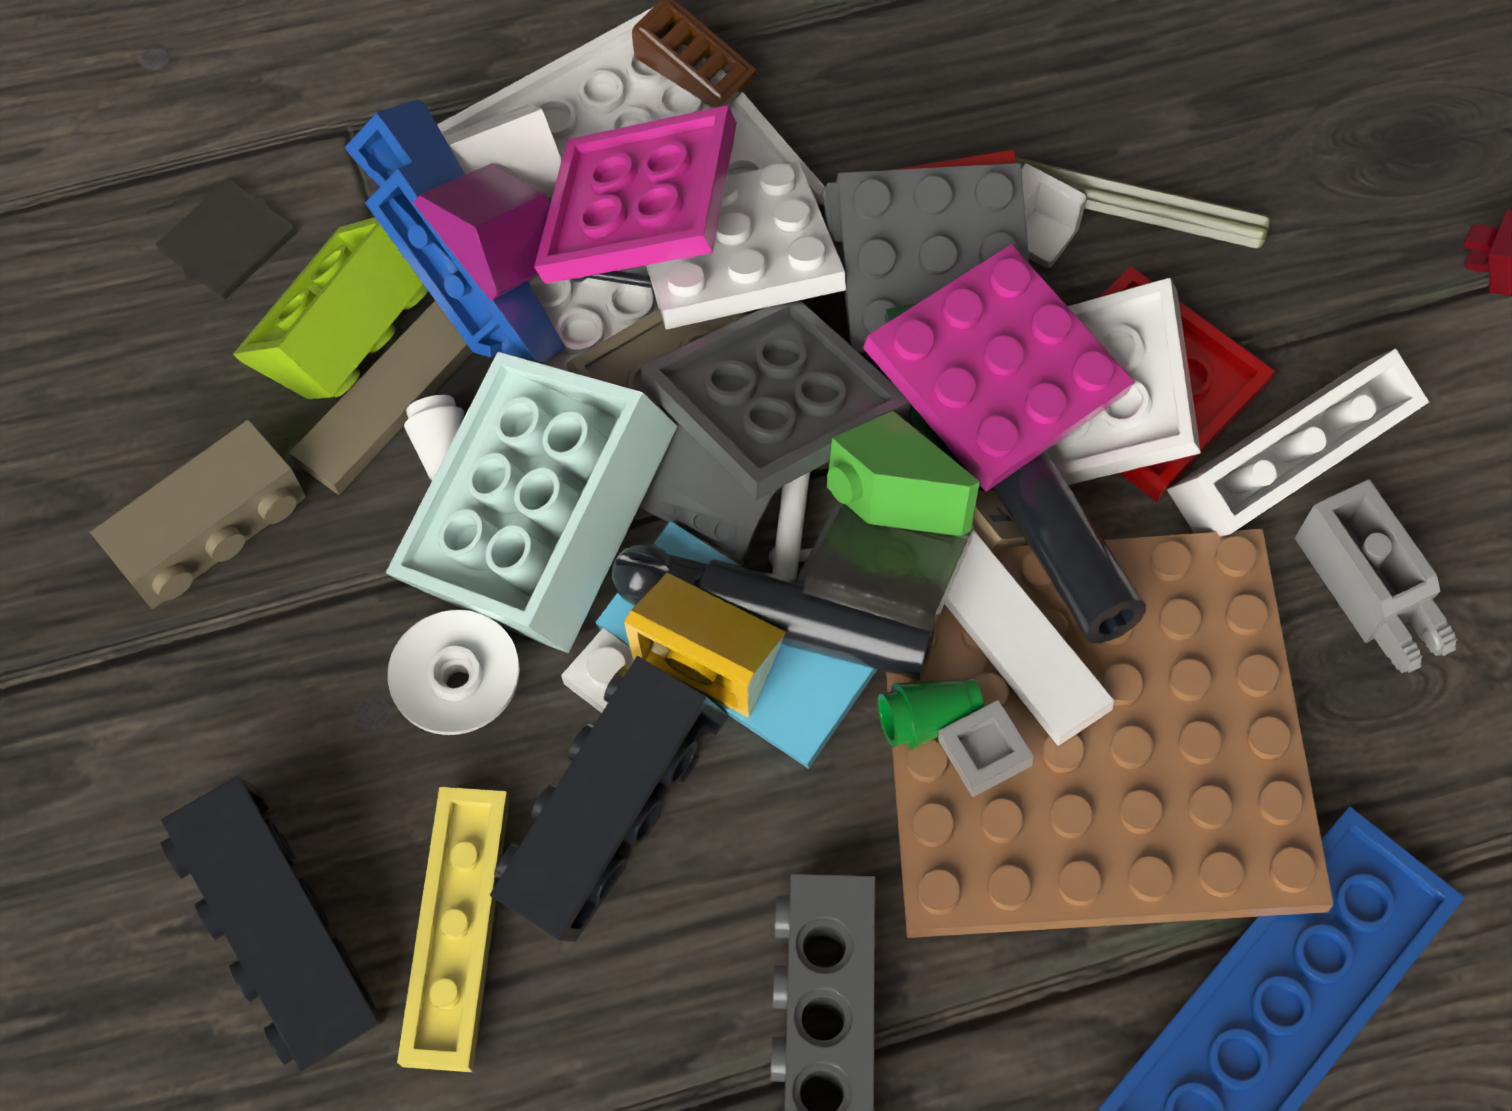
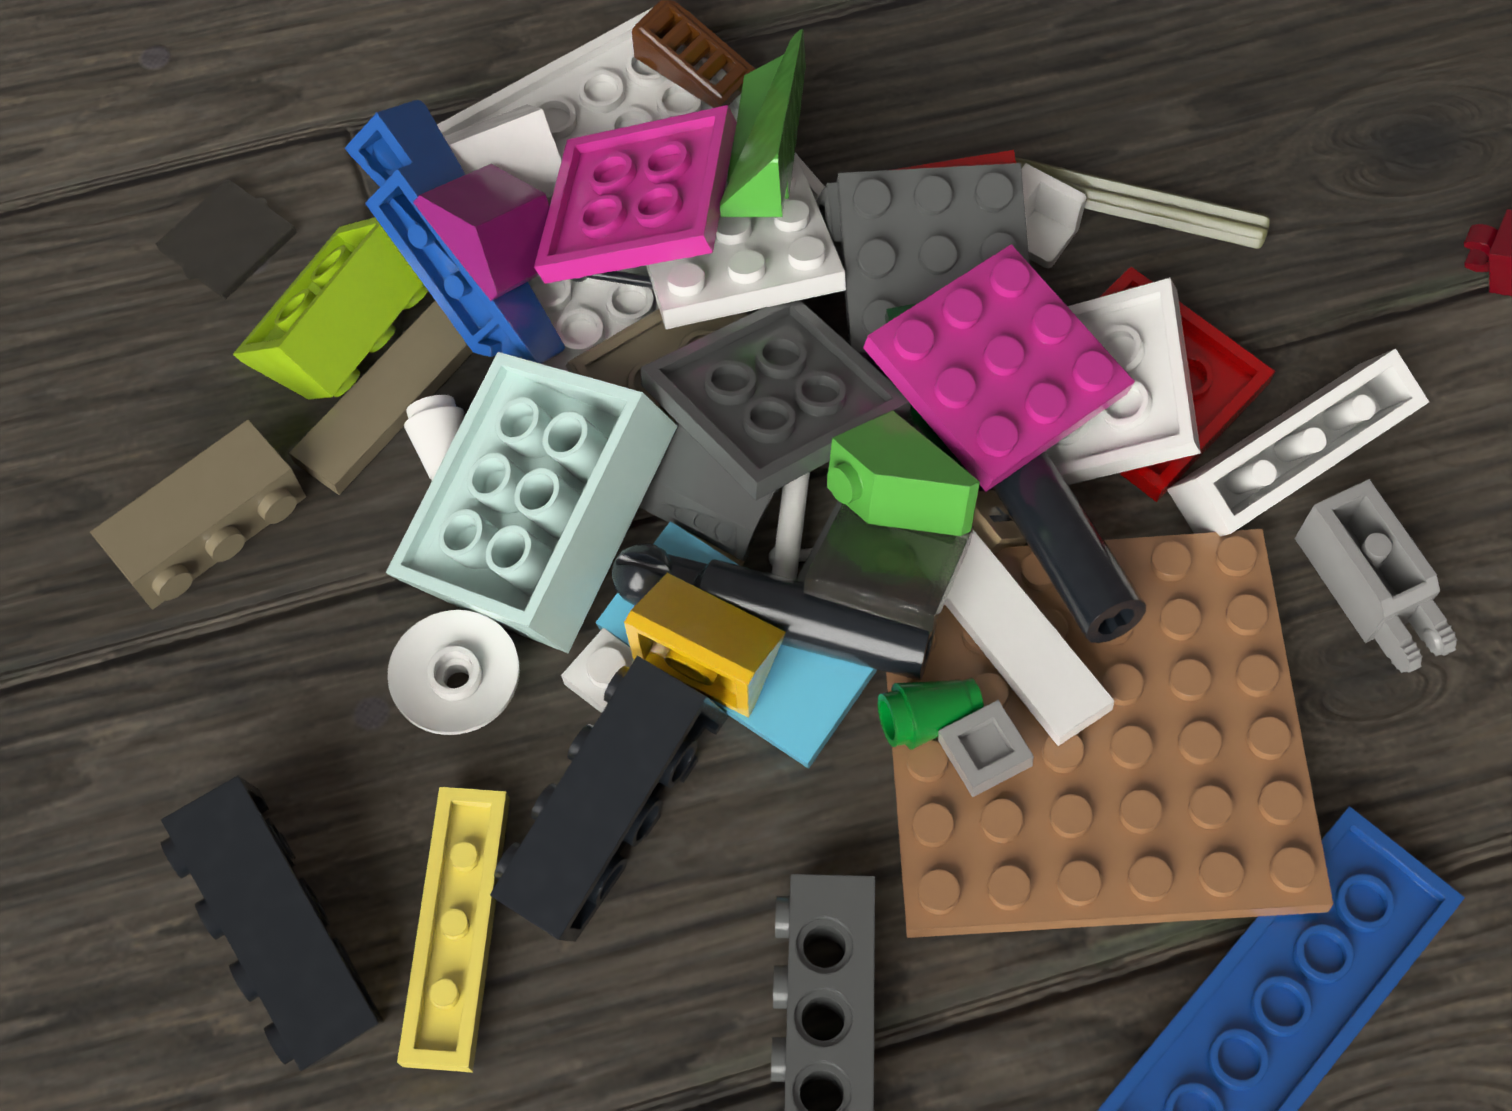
(766, 136): none -> bright green wedge

